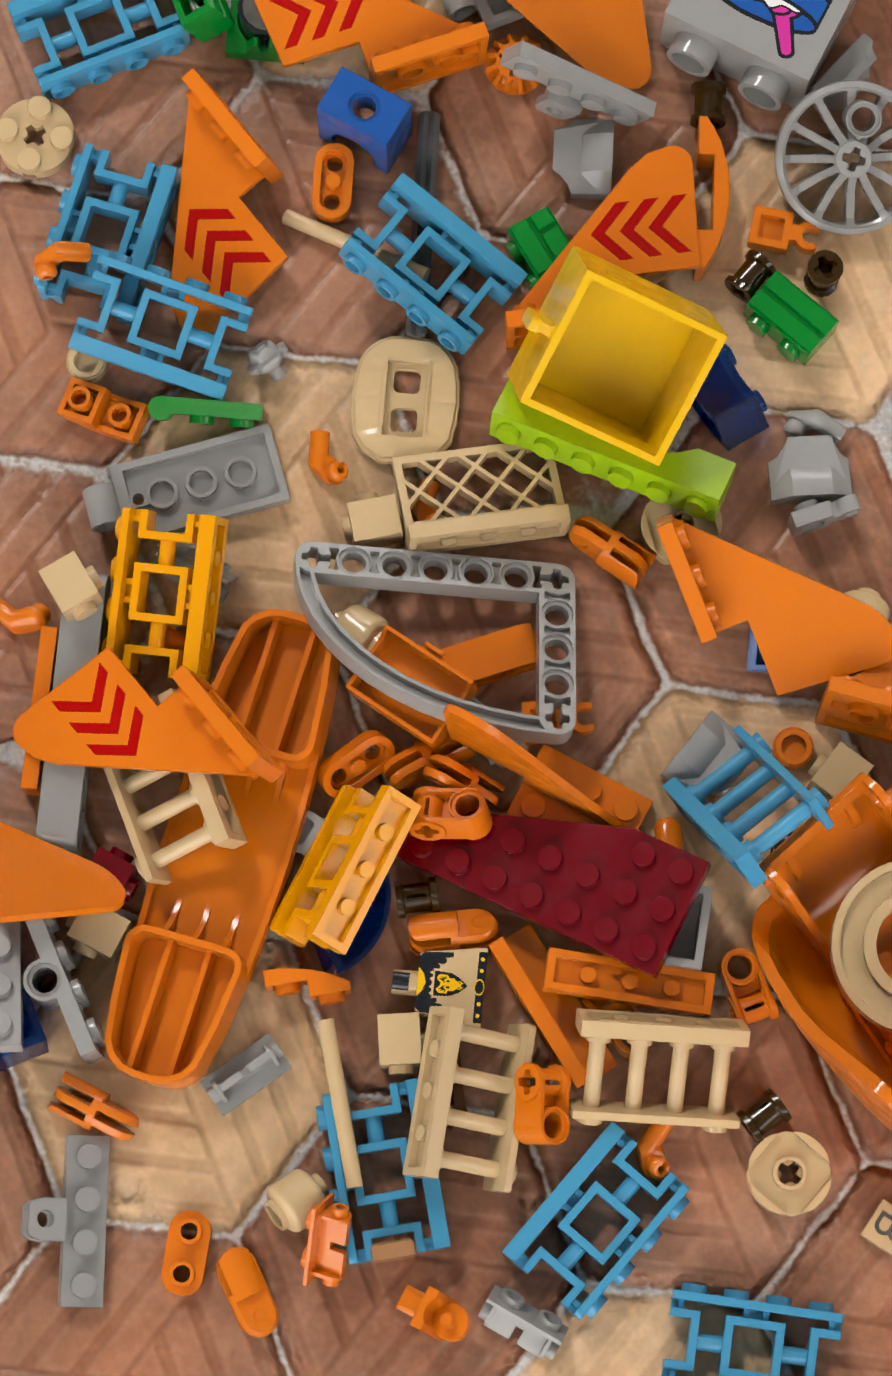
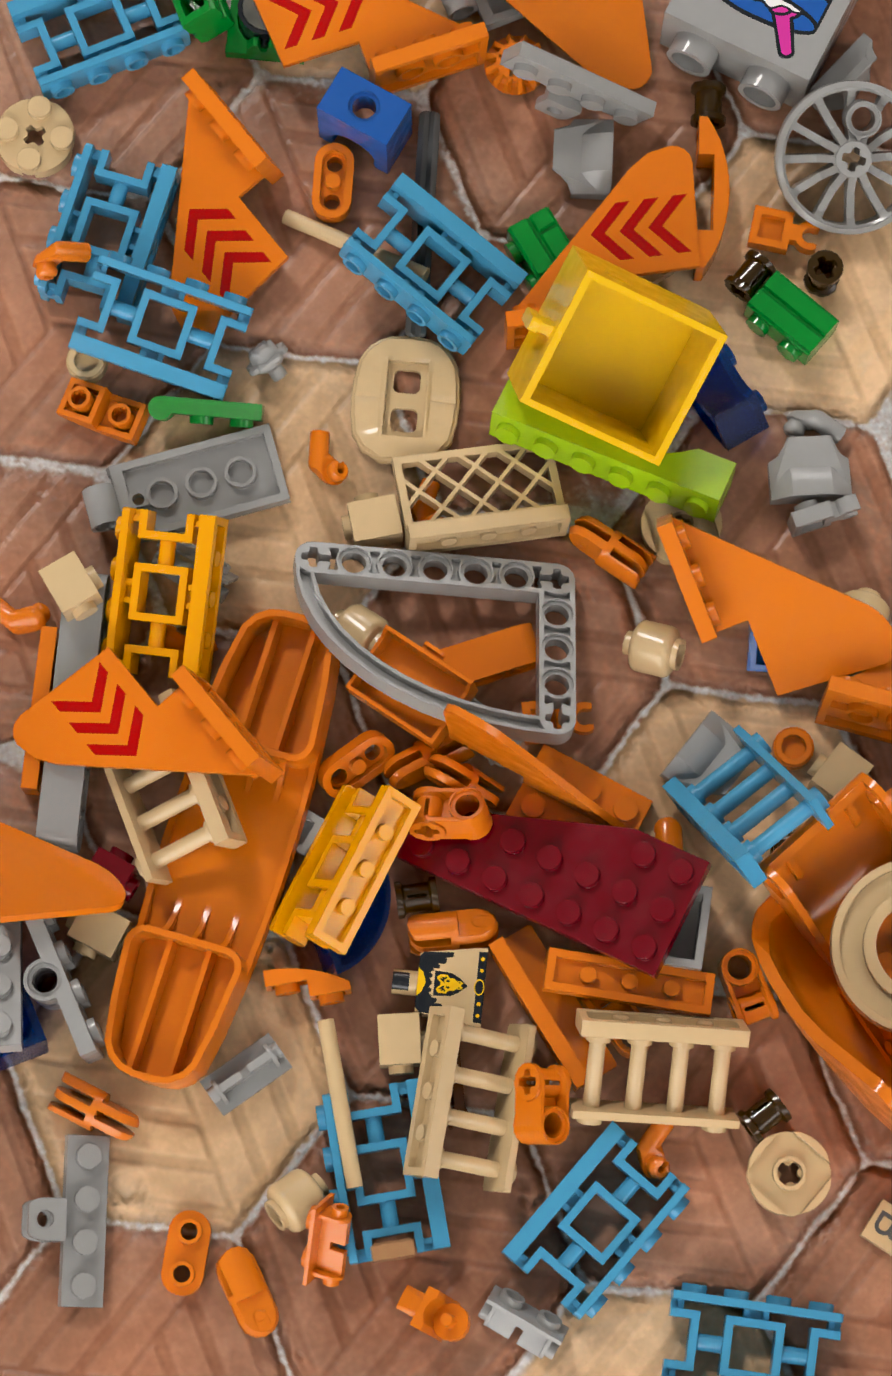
(654, 648): none -> tan head

